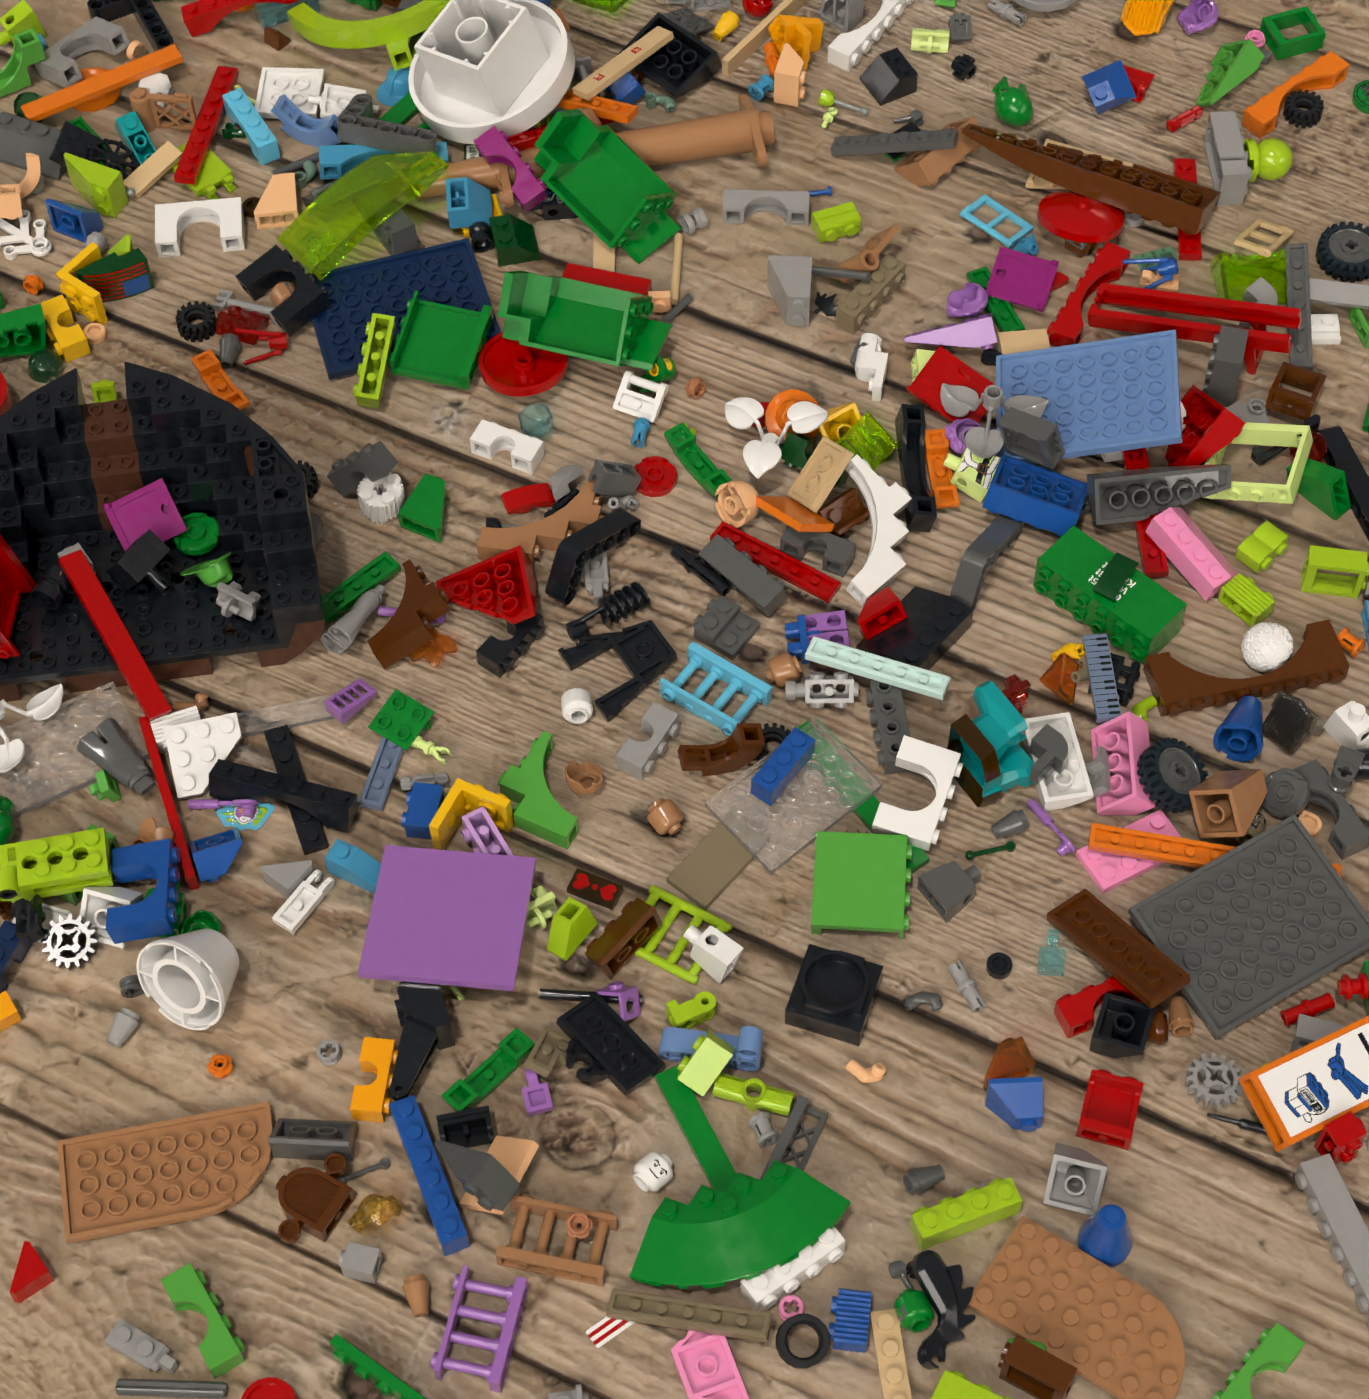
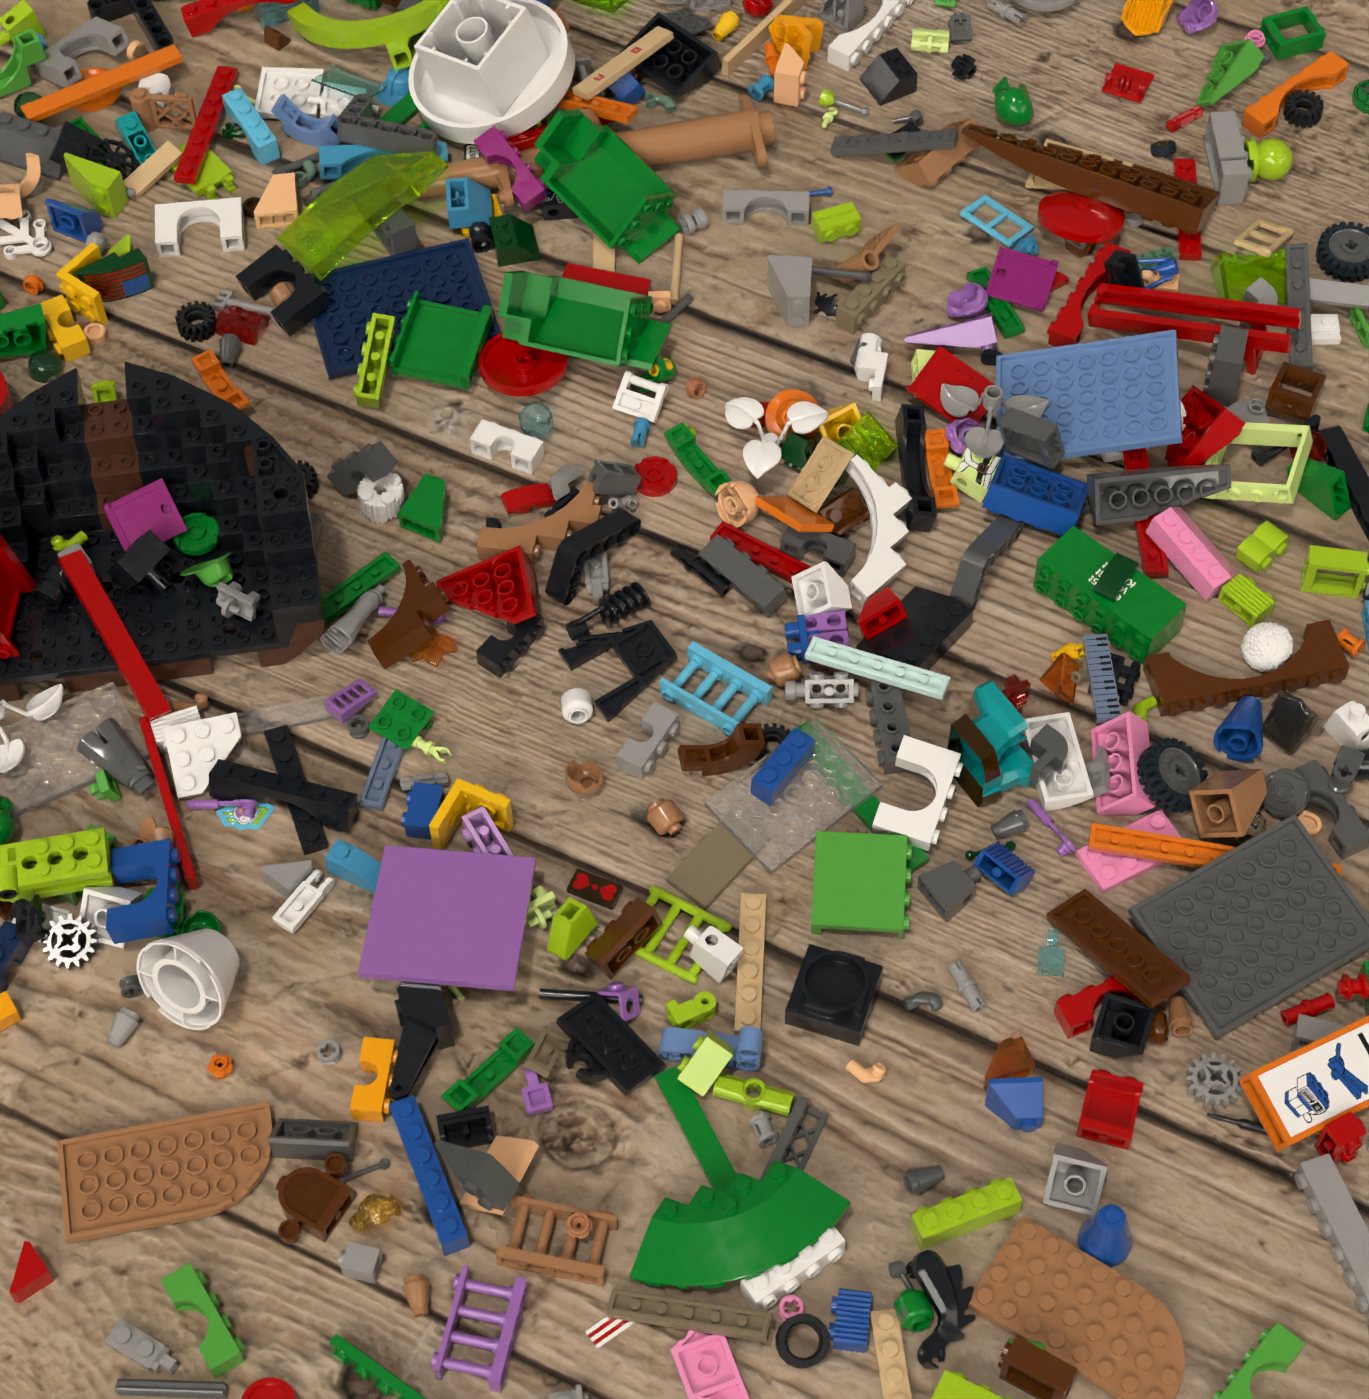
(60, 544): none -> lime arm
(215, 853): blue slope -> none
(276, 340): red plant -> none
(348, 82): none -> clear light blue piece
(364, 723): none -> dark grey bush
(536, 807): bright green arch -> none
(653, 1171): white head -> none
(725, 627): dark grey plate -> none
(751, 961): none -> tan plate
(820, 590): none -> white slope
(999, 965): black tile -> none
(1004, 868): none -> blue brick
(1023, 340): tan piece -> none
(1109, 87): blue slope -> none
(1123, 269): none -> black hinge
(1163, 148): none -> black wheel

